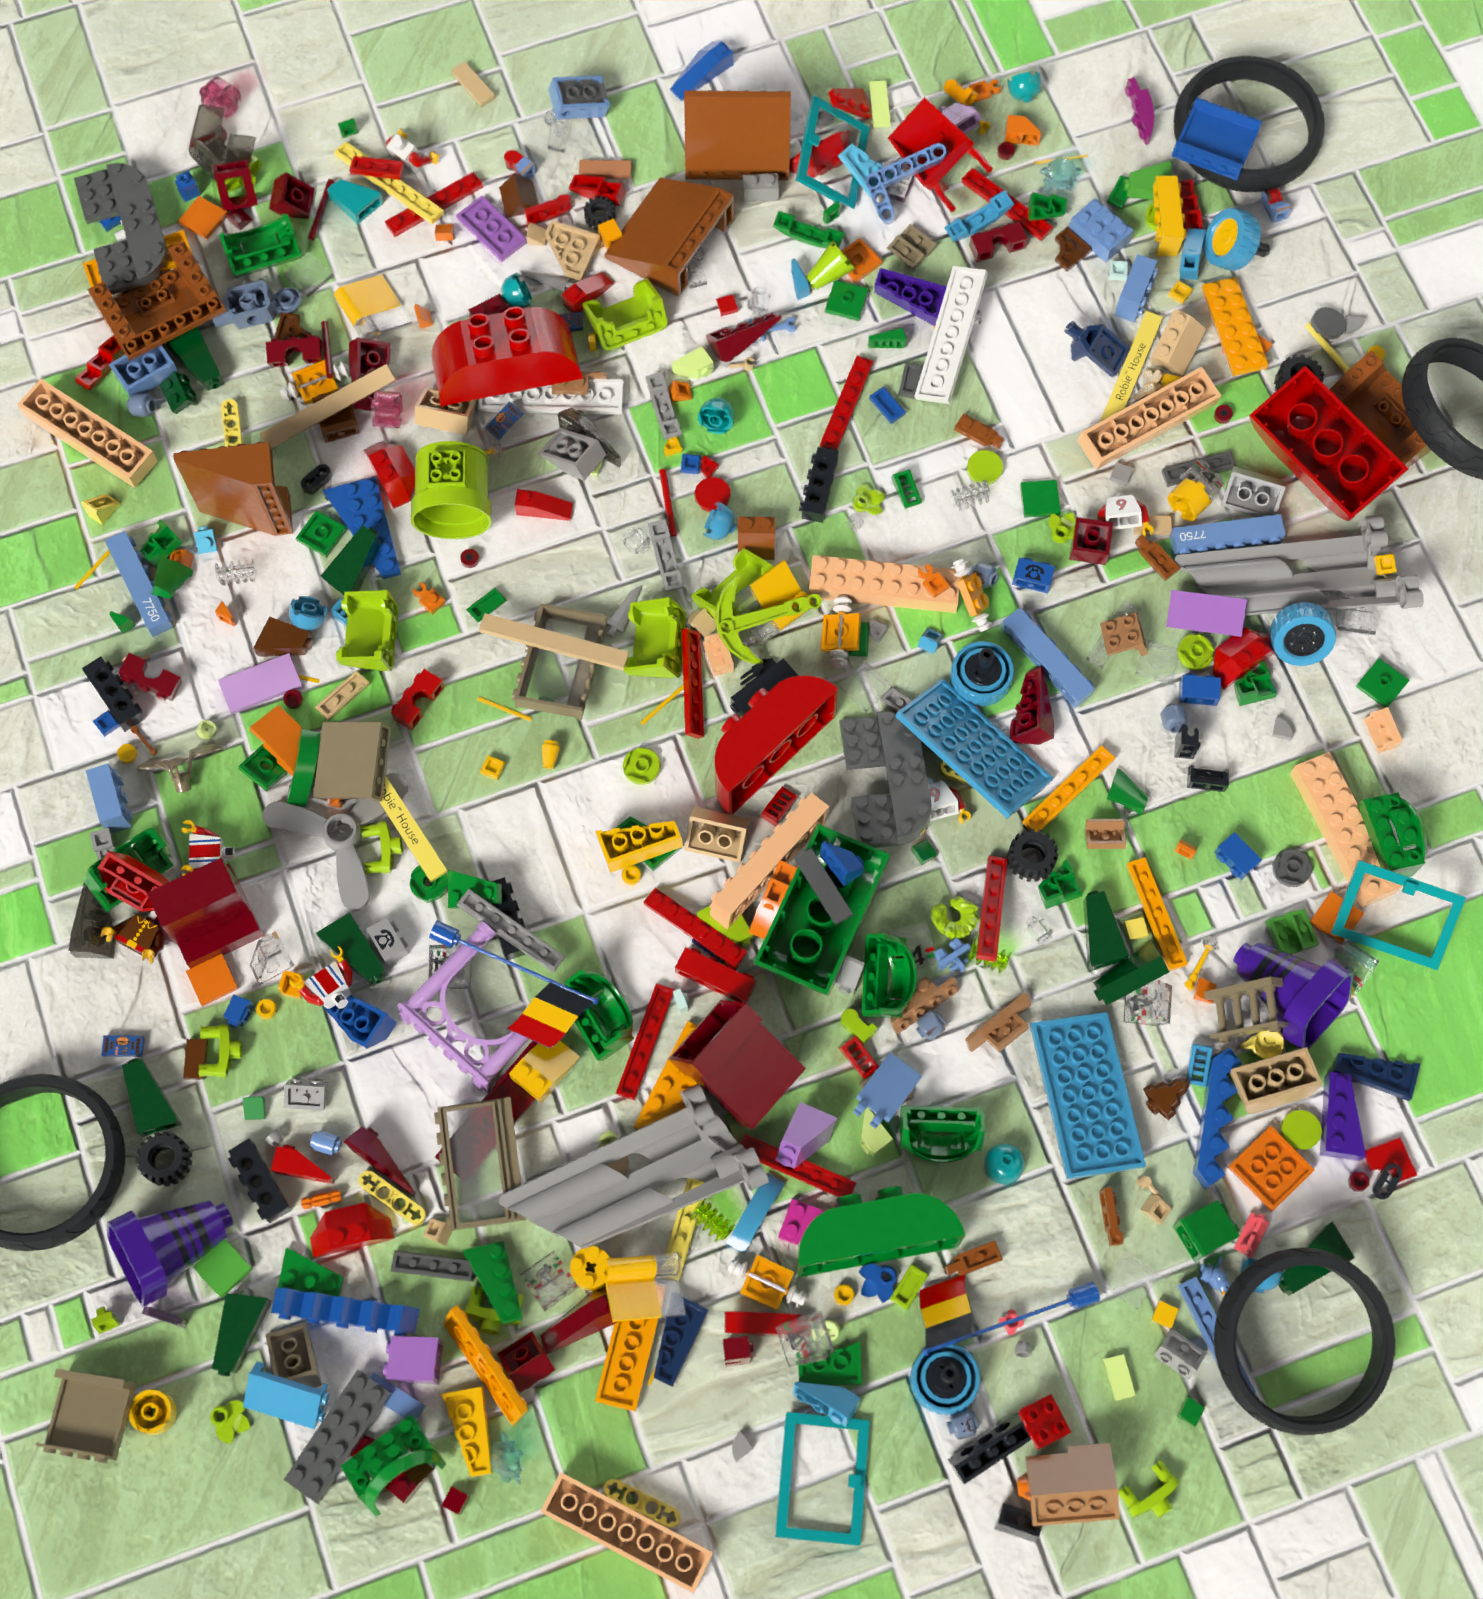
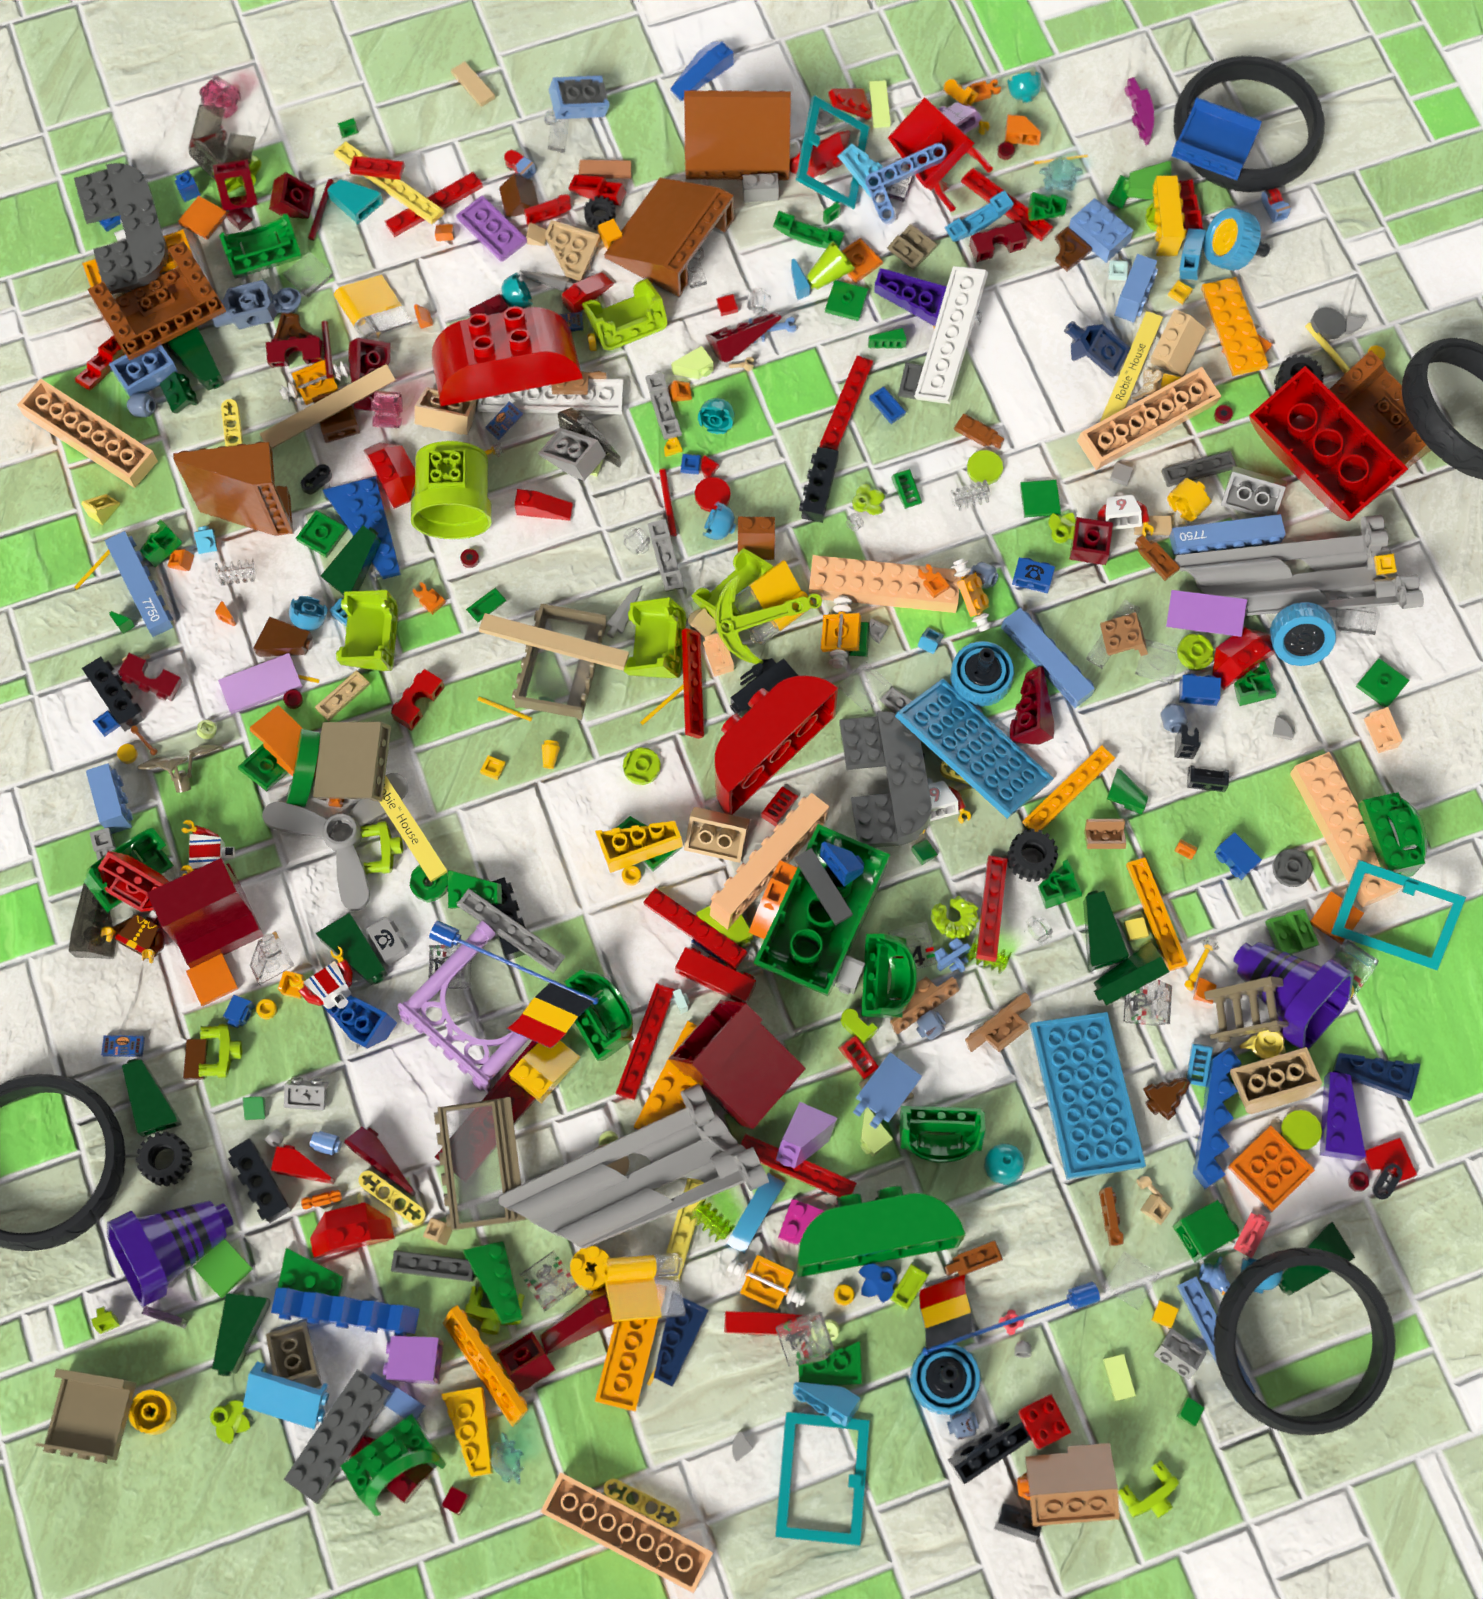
(169, 577): green slope -> none
(405, 151): torso -> none
(737, 1351): dark red arch -> none
(1201, 472): clear slope -> none

